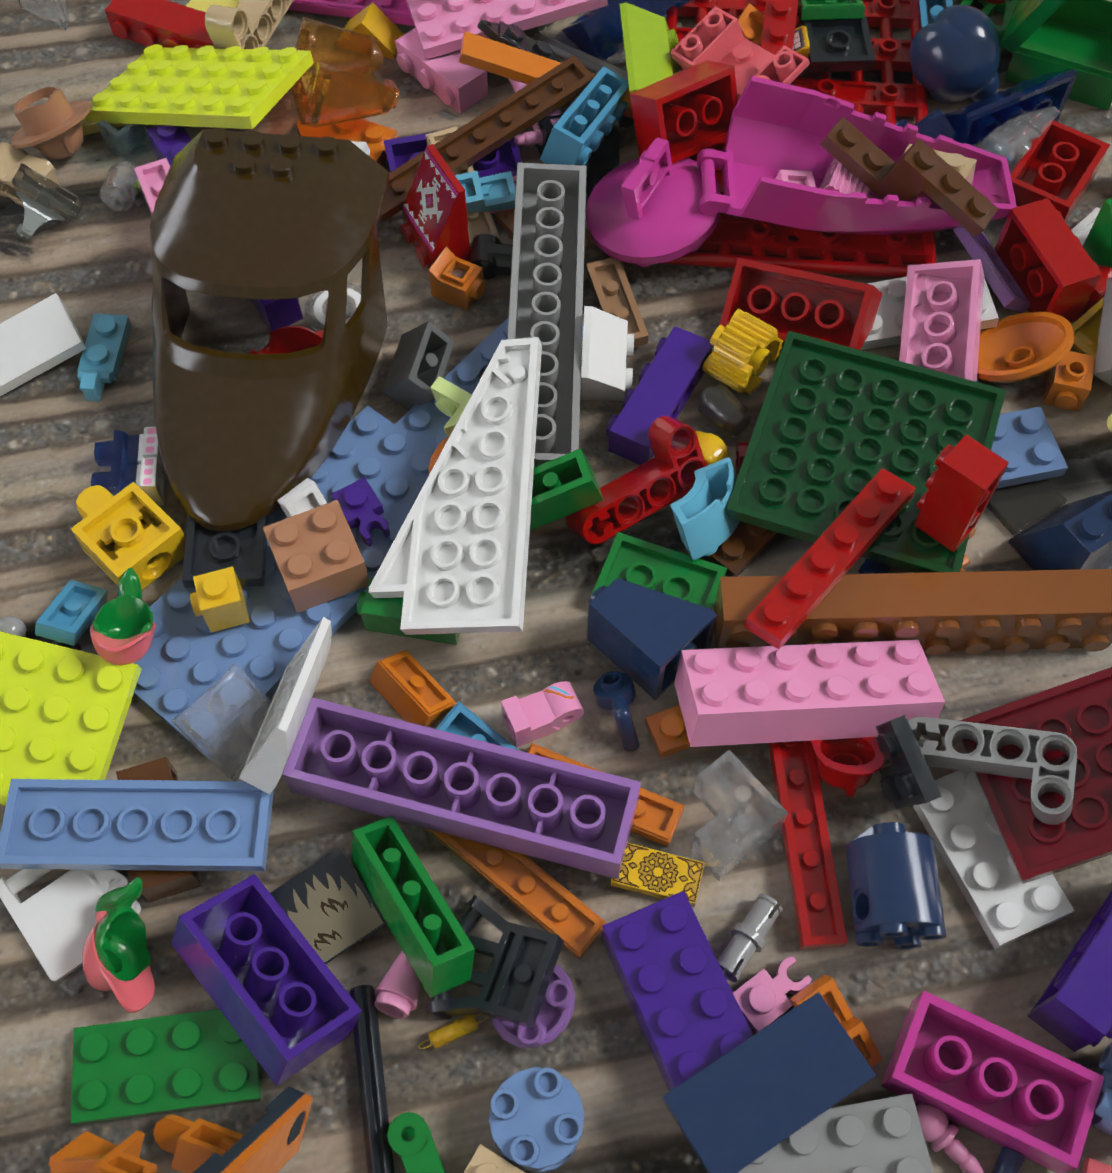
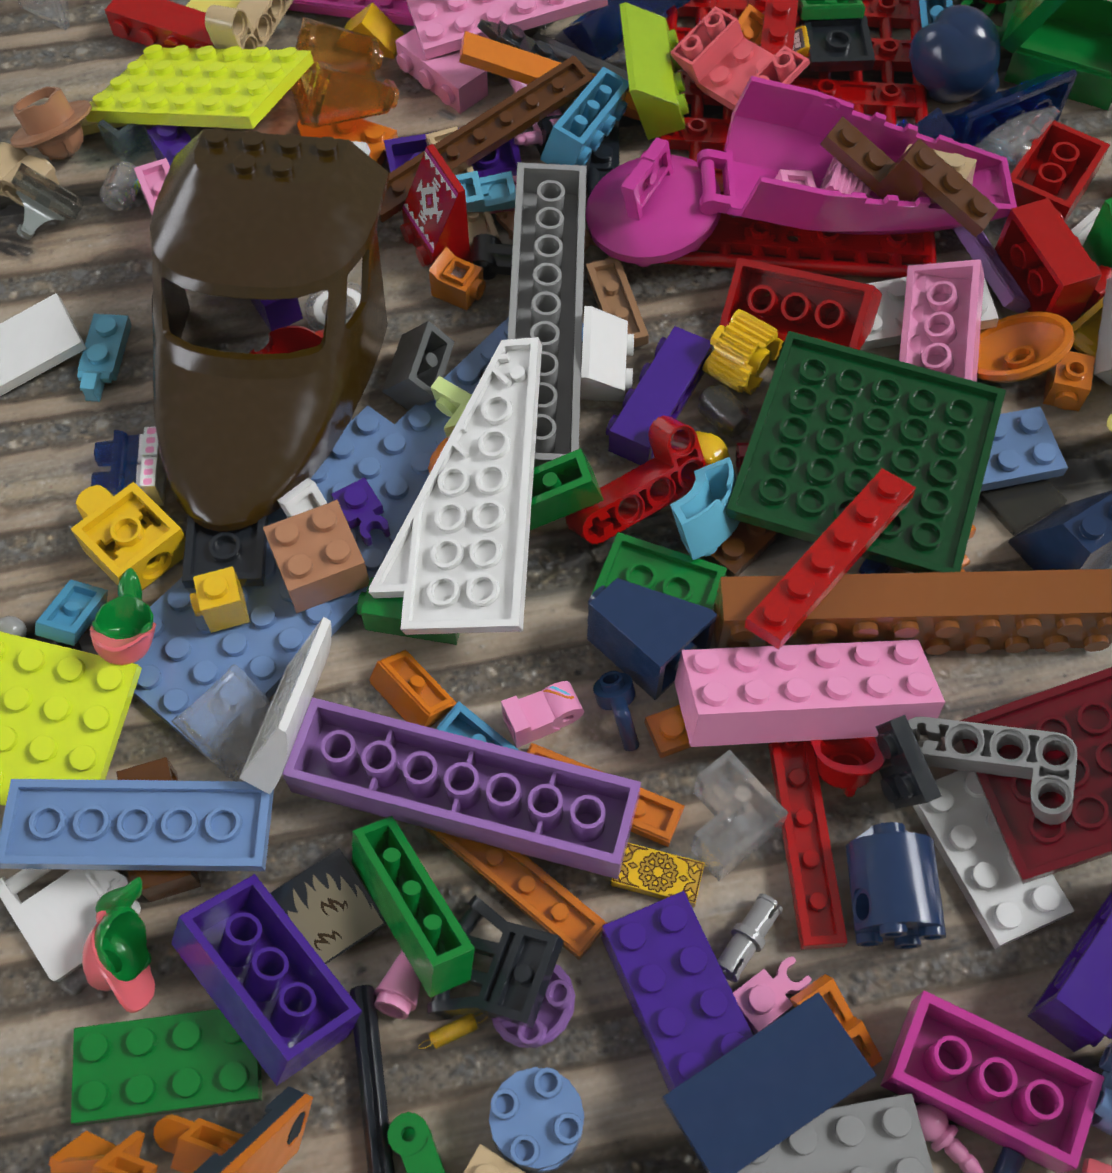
(686, 109): red brick -> none
(959, 491): red brick -> none

